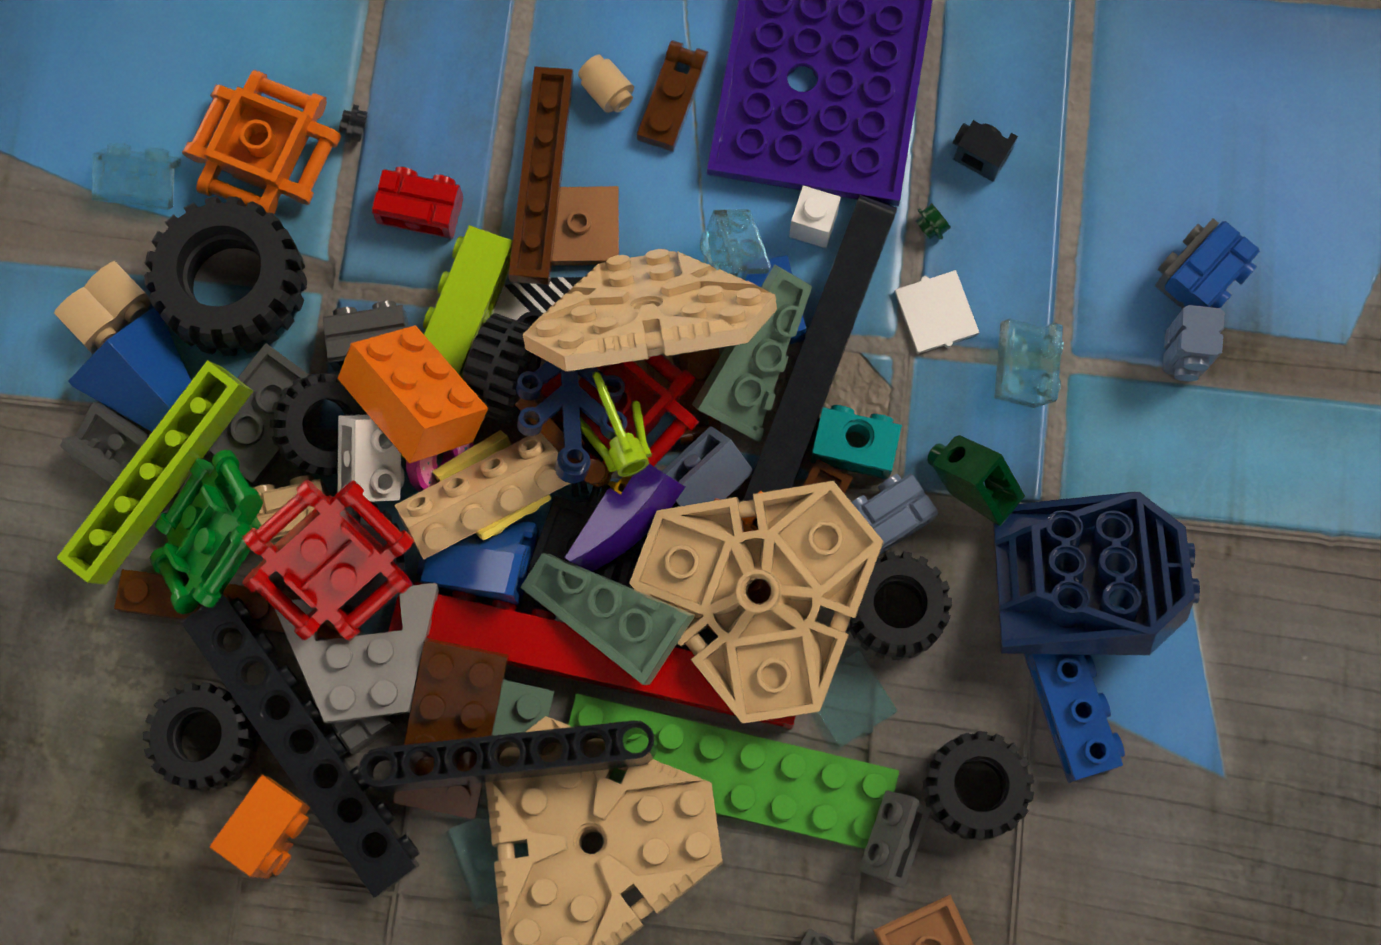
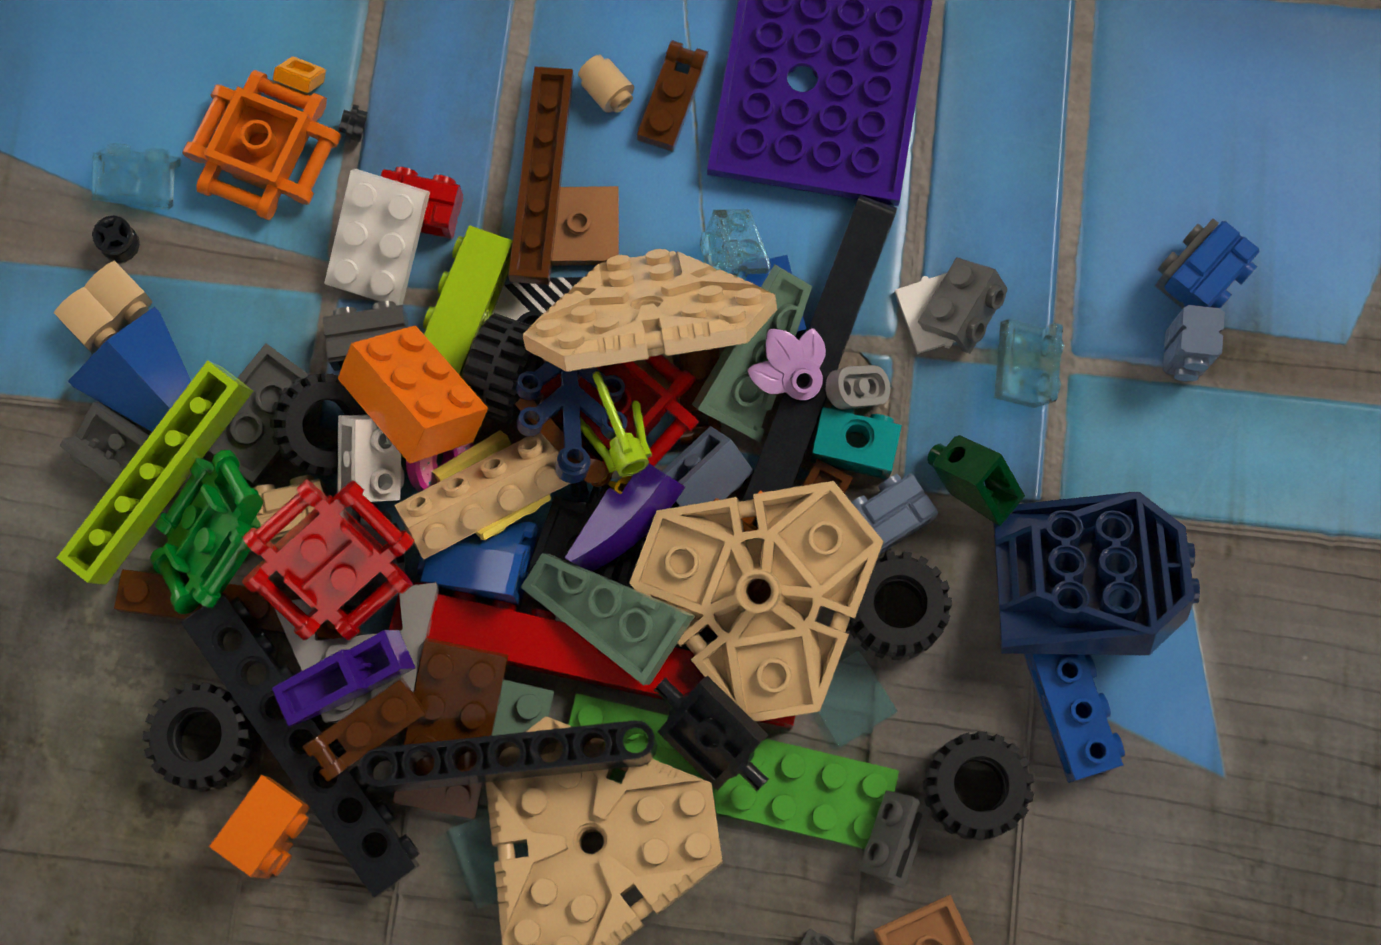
(109, 231): none -> black wheel
(195, 239): black tyre -> none
(299, 74): none -> light orange tile
(343, 677): none -> dark purple slope
(366, 728): none -> reddish brown plate
(376, 237): none -> white plate
(712, 733): none -> black plate
(788, 360): none -> lavender plate
(814, 216): white brick -> none
(858, 387): none -> light grey plate
(932, 222): dark green plate -> none
(964, 303): none -> dark grey bracket
(983, 148): black brick -> none

